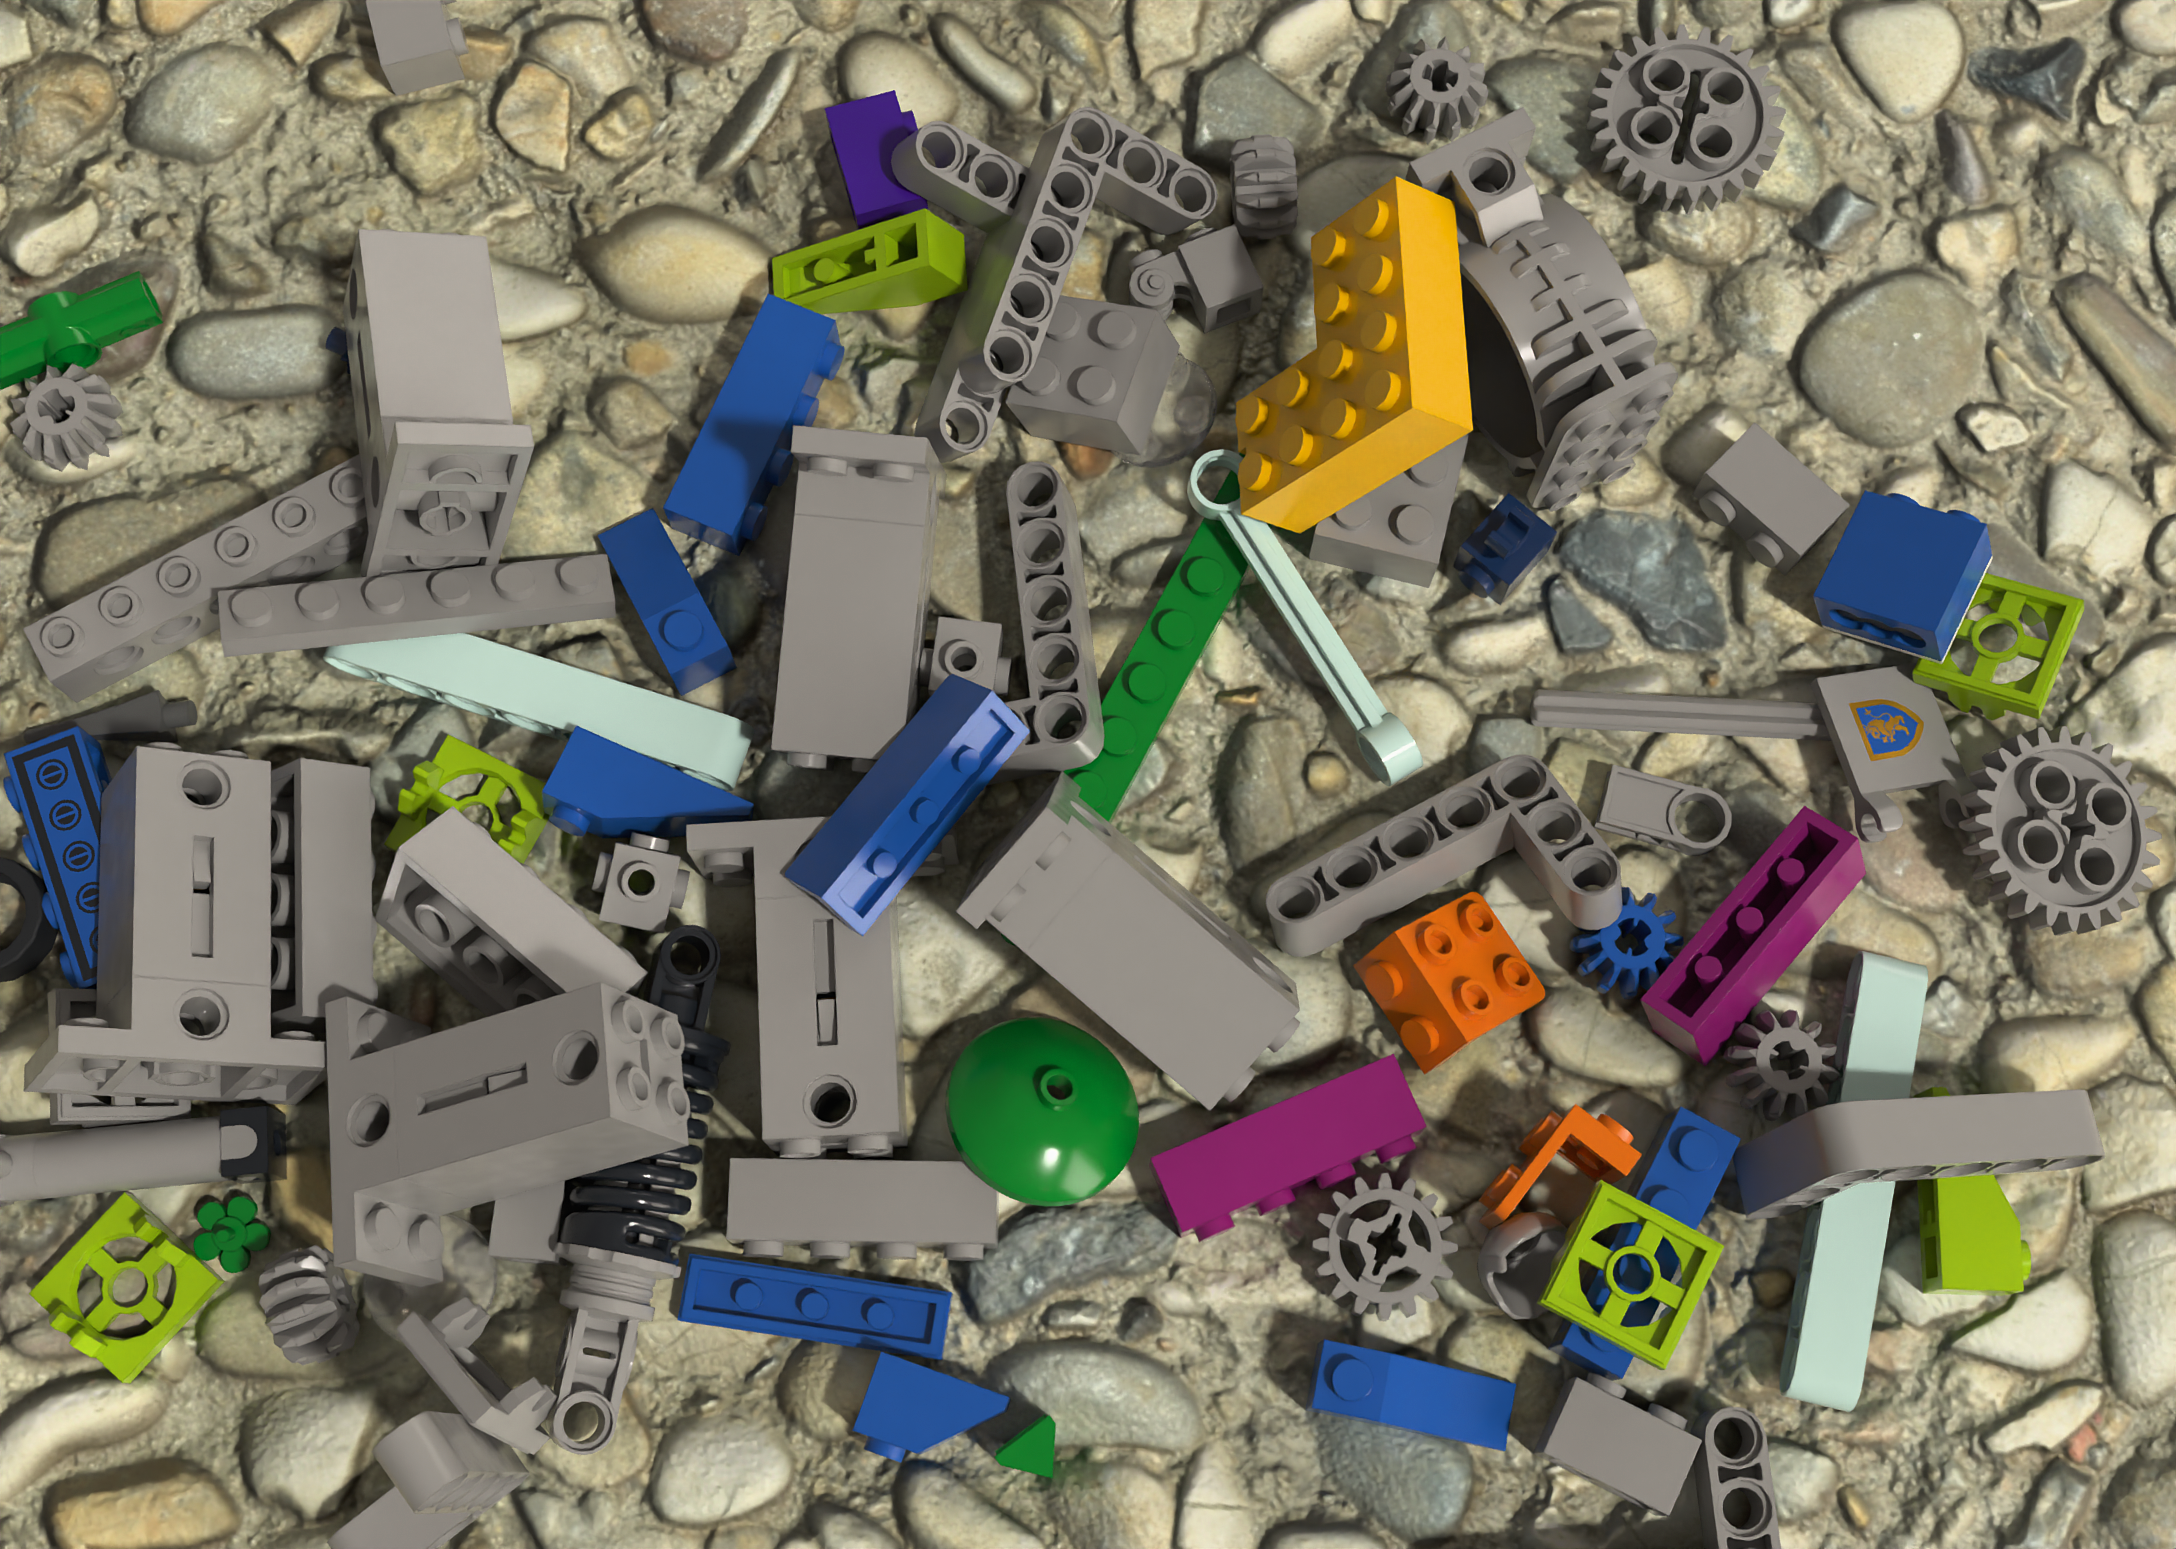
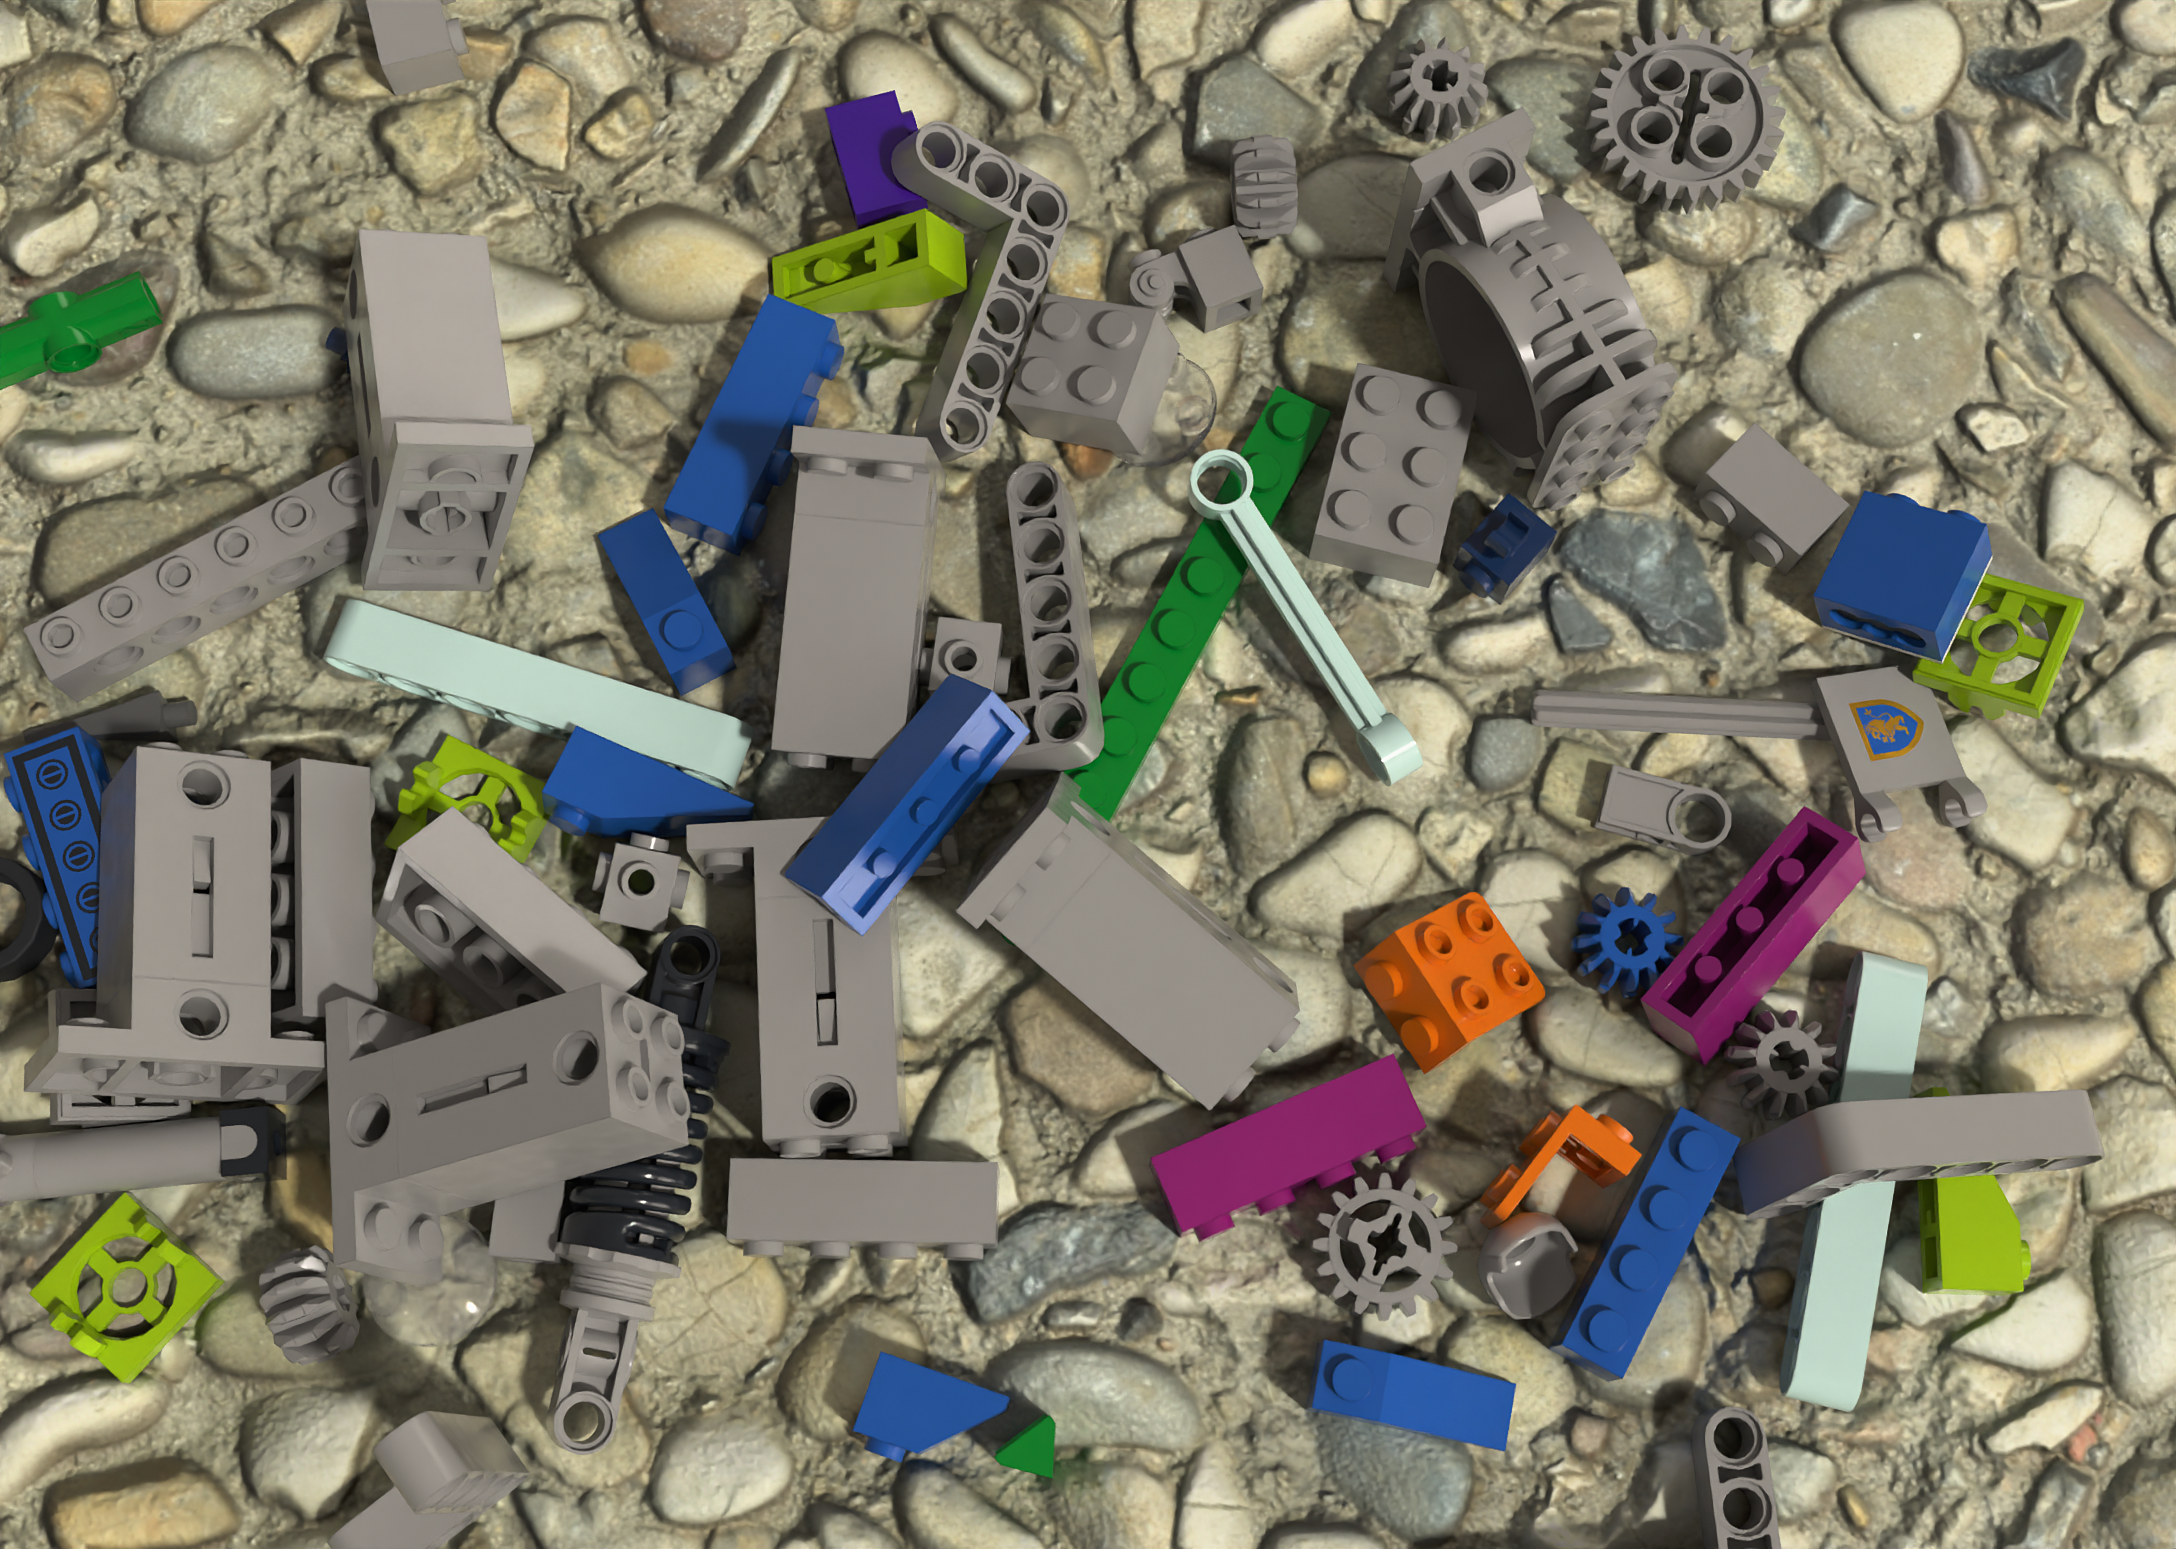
(43, 415): light grey gear -> none
(231, 1233): green plant -> none
(415, 604): light grey plate -> none
(471, 1382): light grey piece -> none
(815, 1306): blue tile -> none
(1024, 1137): green dish -> none
(1058, 230): light grey beam -> none
(1384, 369): yellow piece -> none
(1450, 852): light grey beam -> none
(1618, 1444): light grey brick -> none
(1696, 1257): lime piece -> none
(2060, 831): light grey gear -> none

